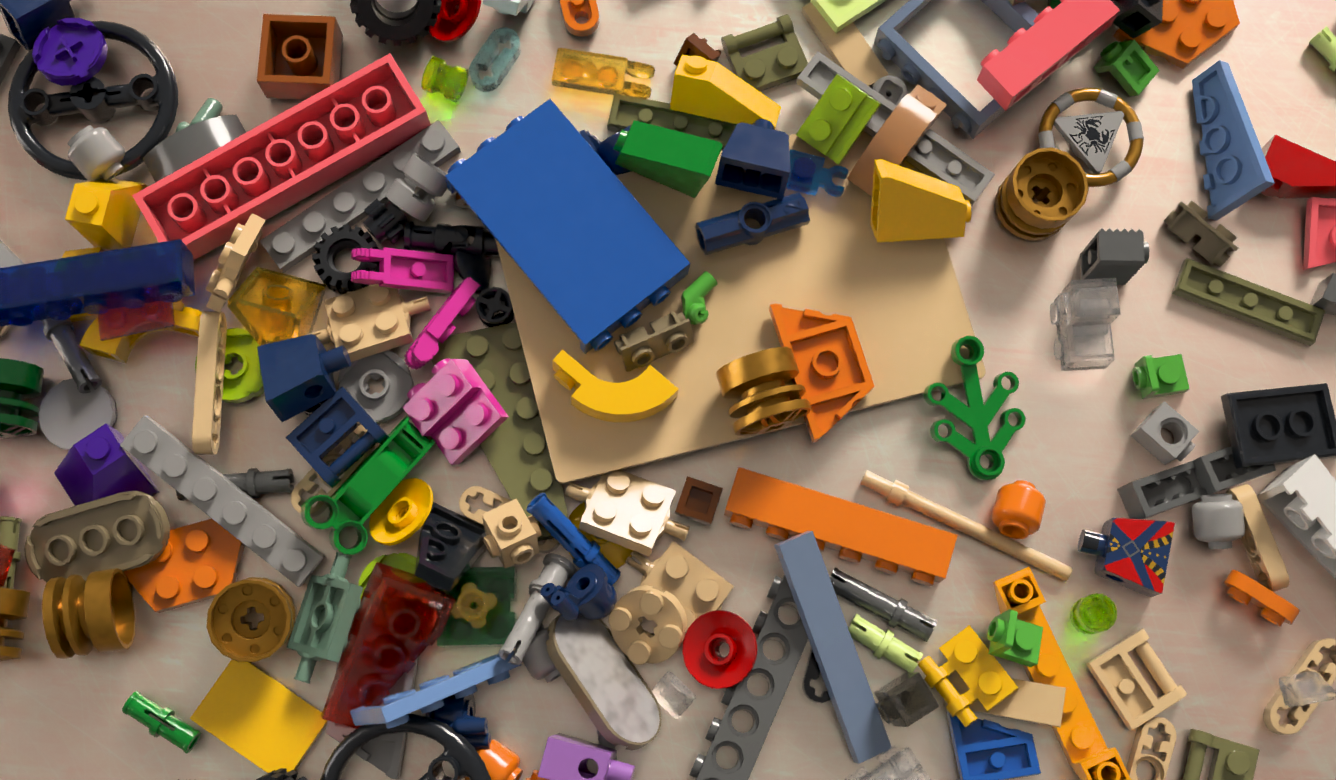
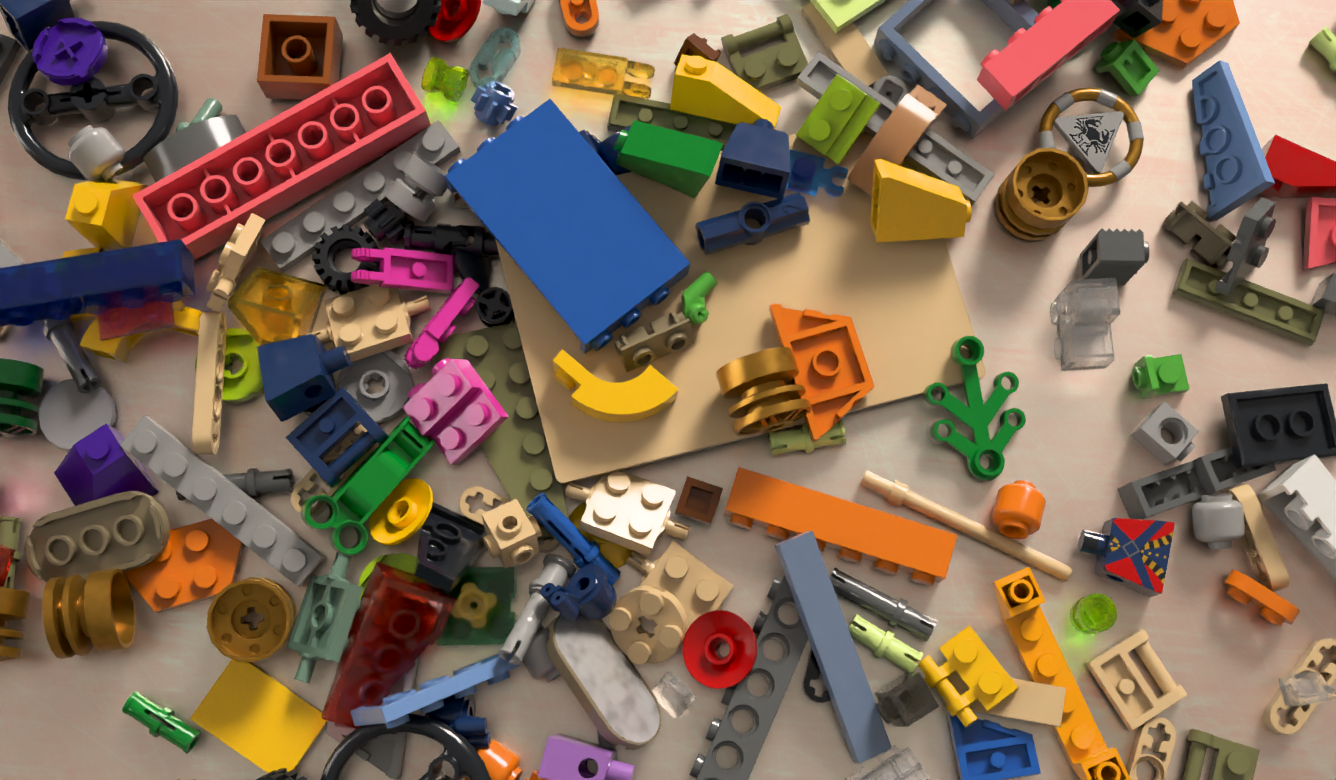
(494, 103): none -> medium blue gear
(800, 439): none -> yellowish green pin
(1014, 639): bright green bracket -> none
(1249, 246): none -> dark grey wing

